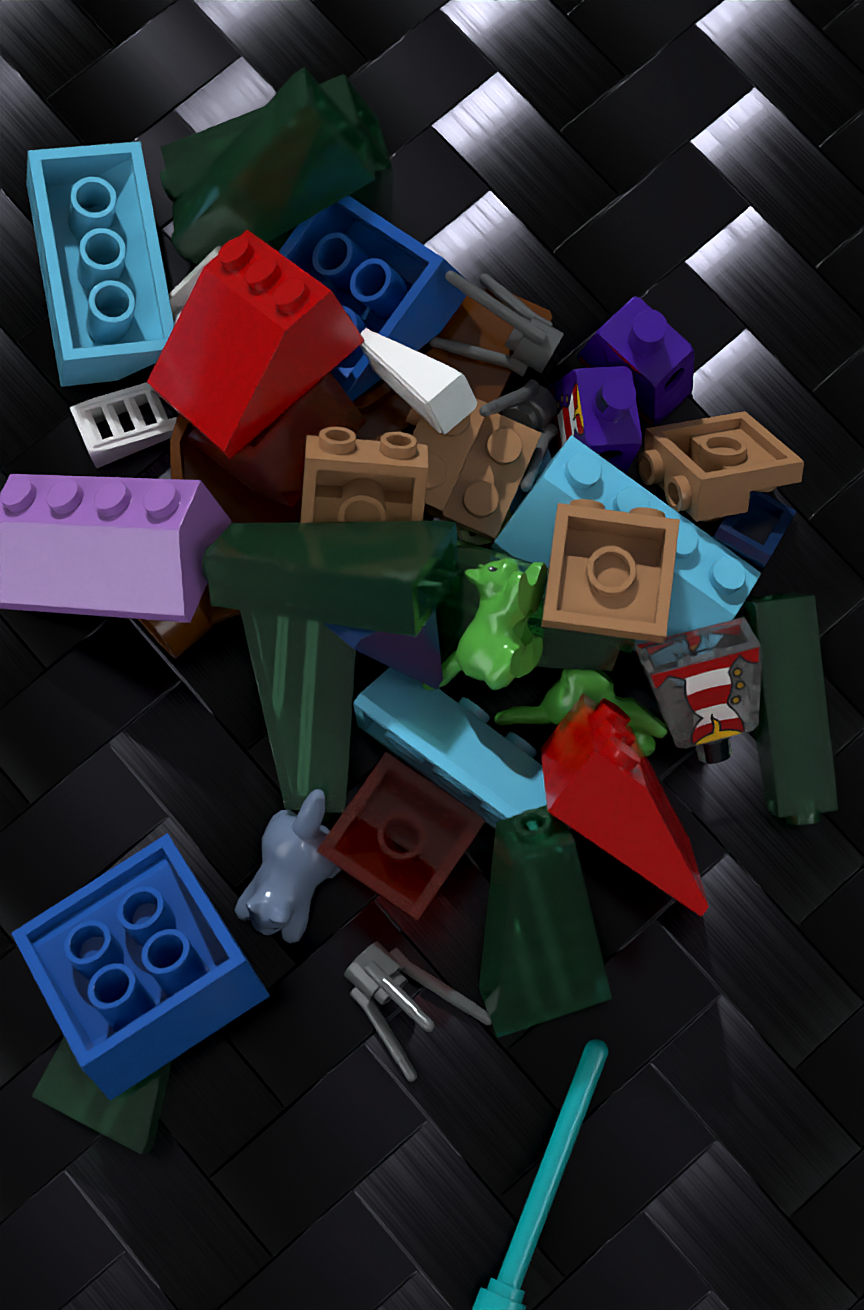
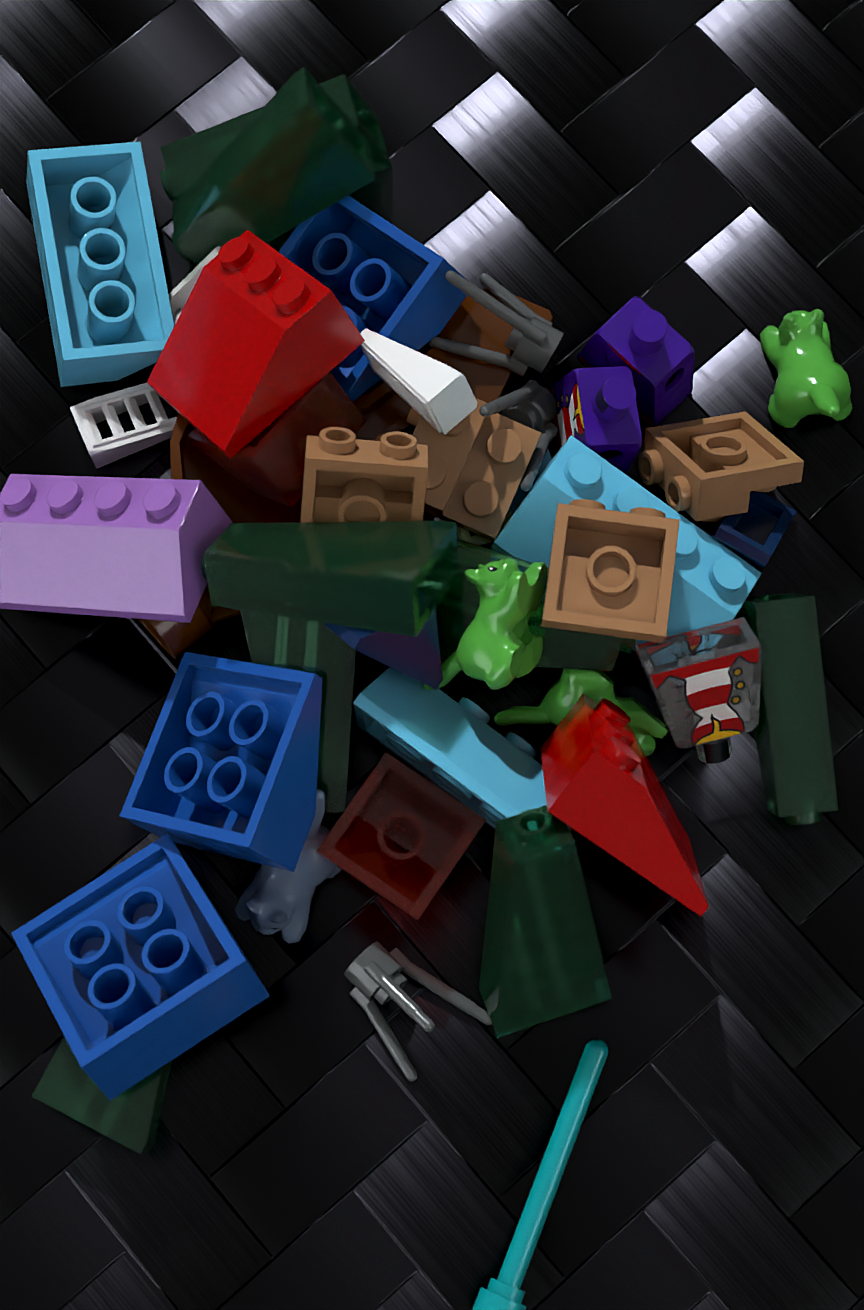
(233, 761): none -> blue slope
(807, 374): none -> bright green animal

